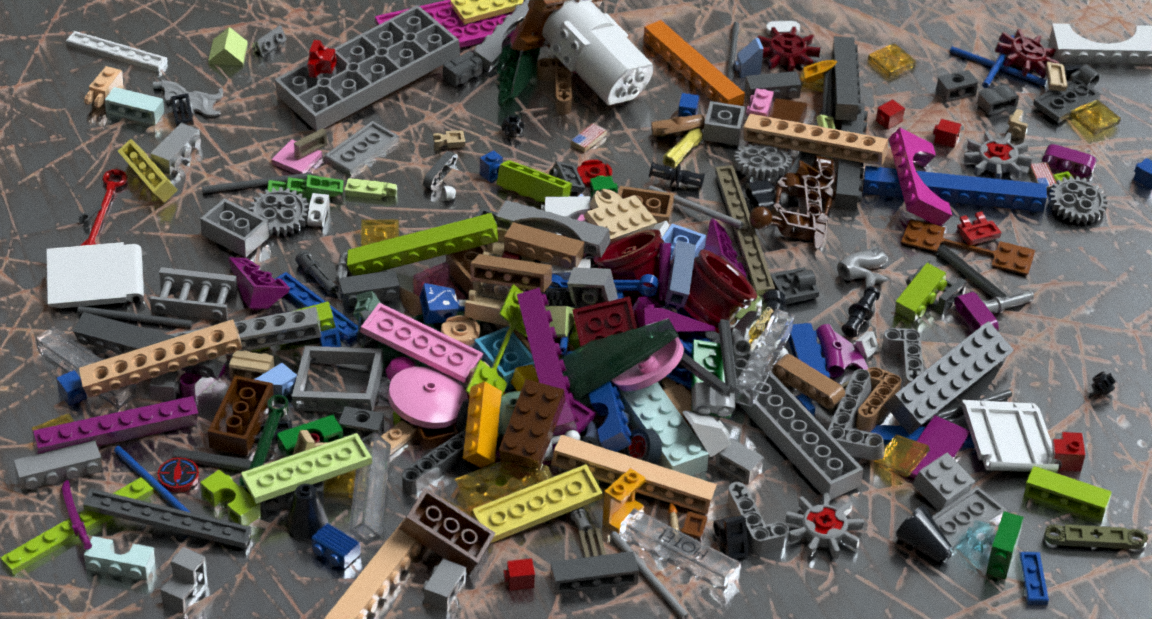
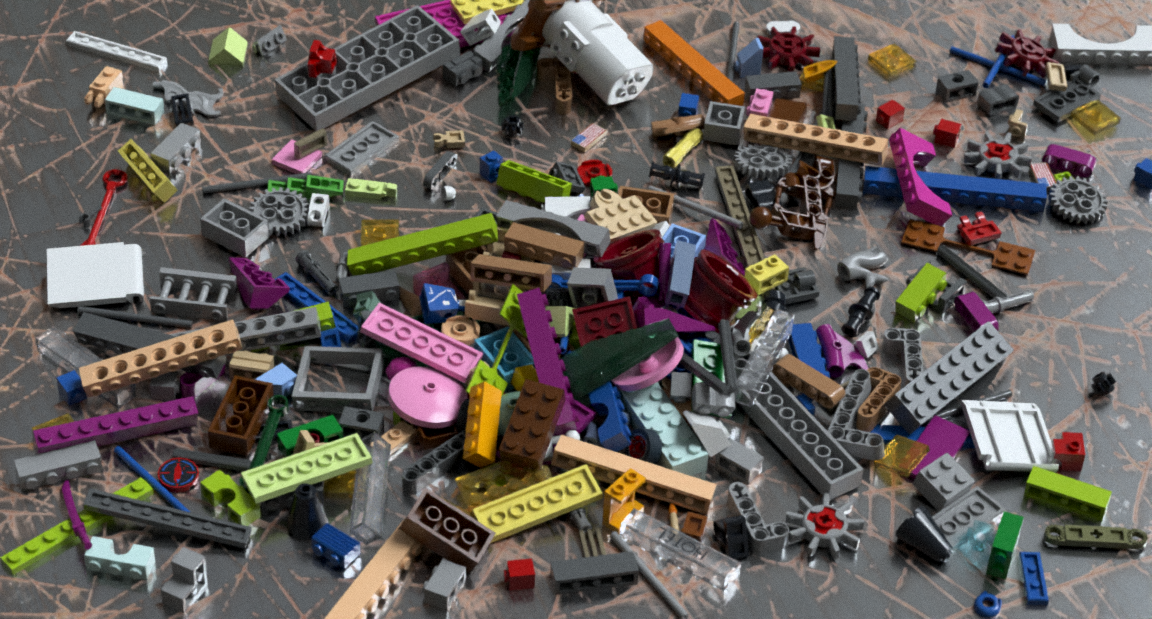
(486, 25): none -> white torso
(680, 387): none -> light grey brick
(767, 274): none -> light yellow brick
(987, 611): none -> blue piece

